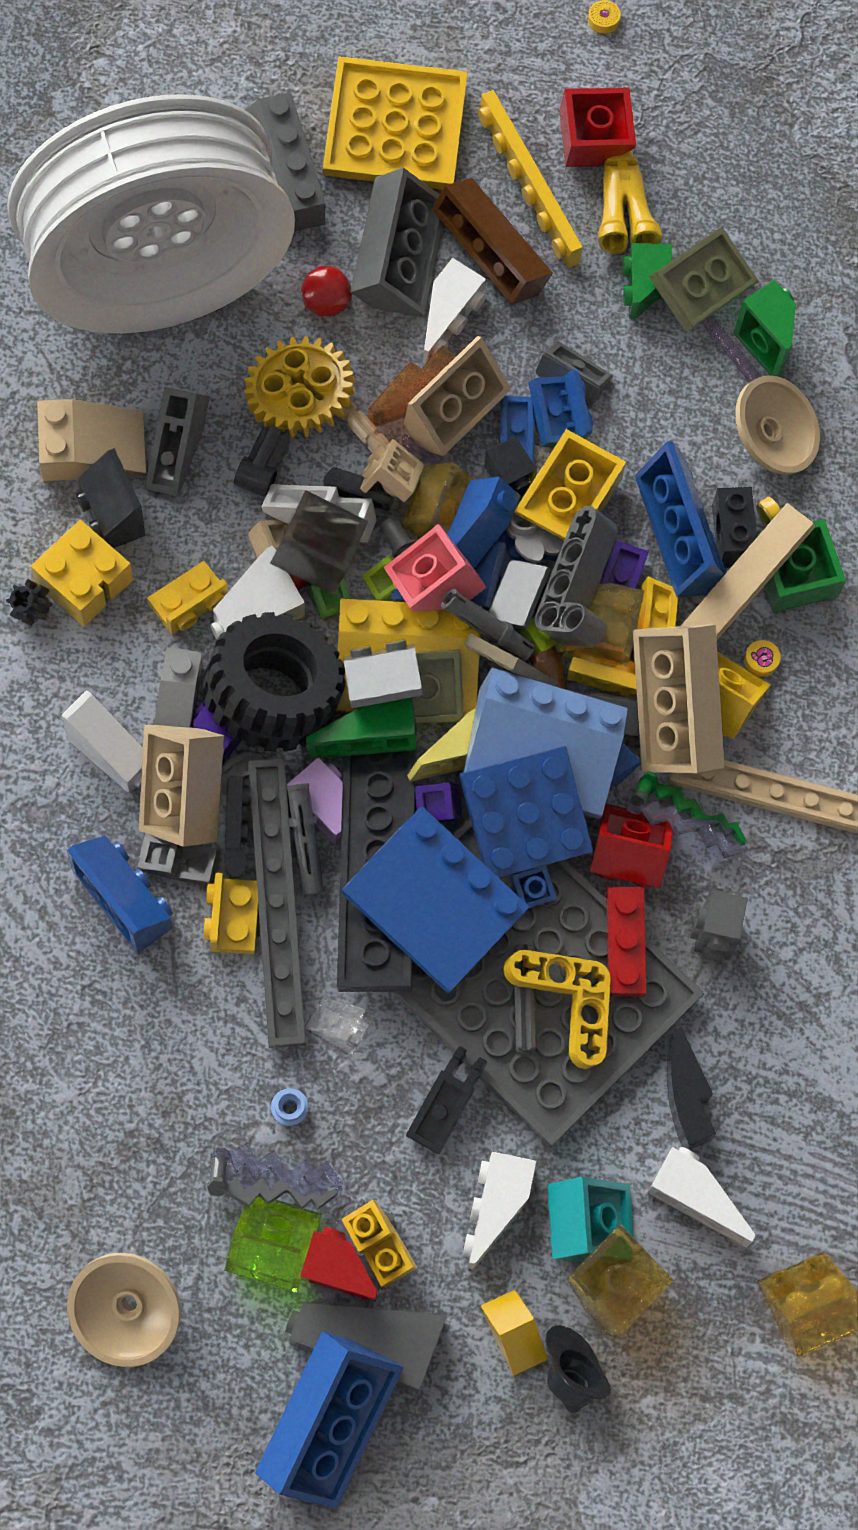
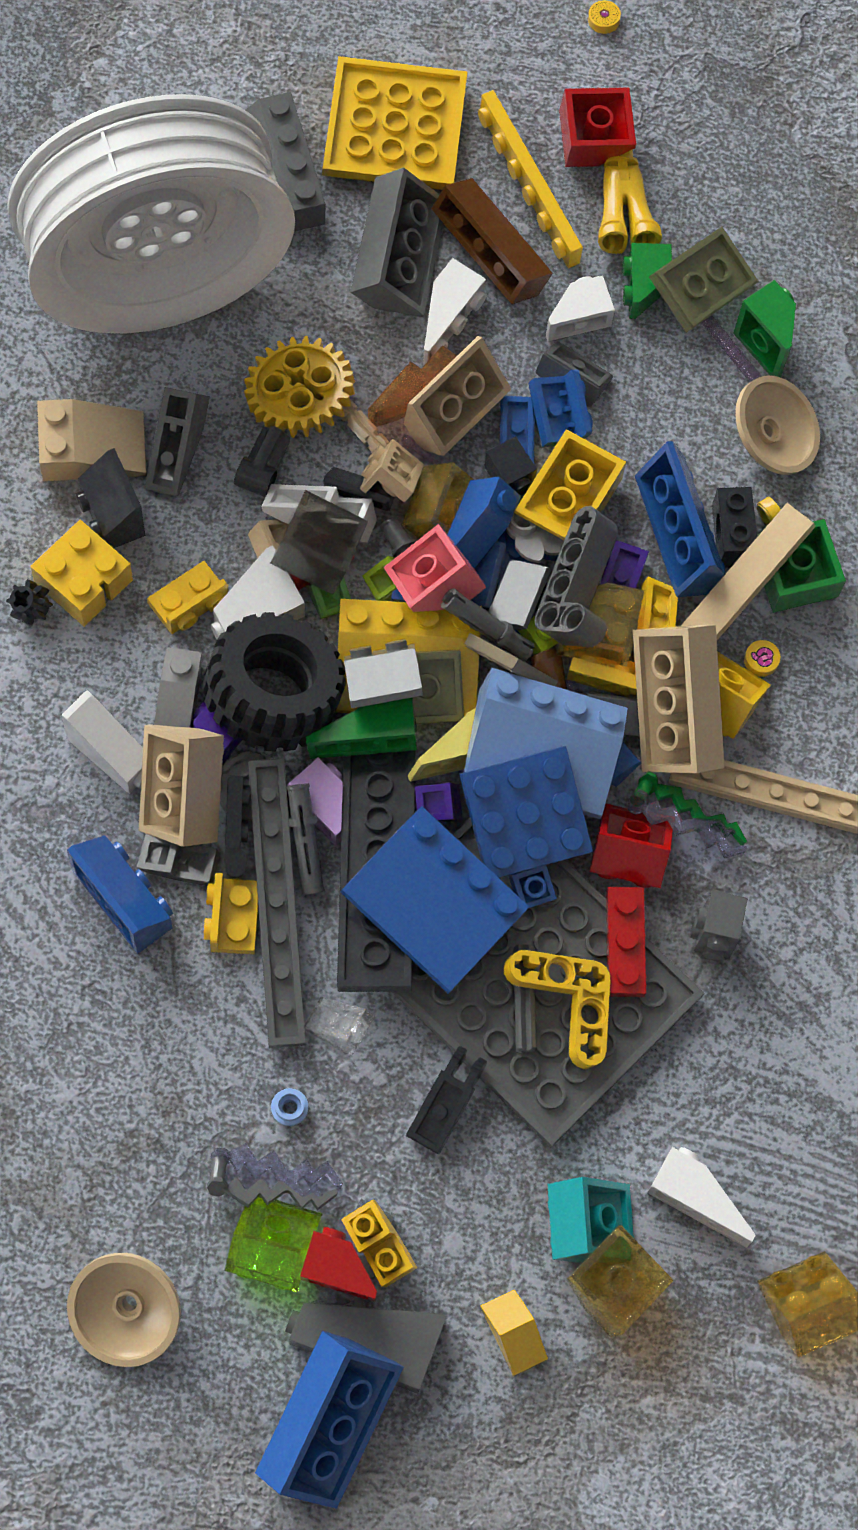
(326, 291): red hair -> none
(504, 1195): white slope -> none
(574, 1371): black piece -> none
(581, 309): none -> white slope
(687, 1093): black slope -> none

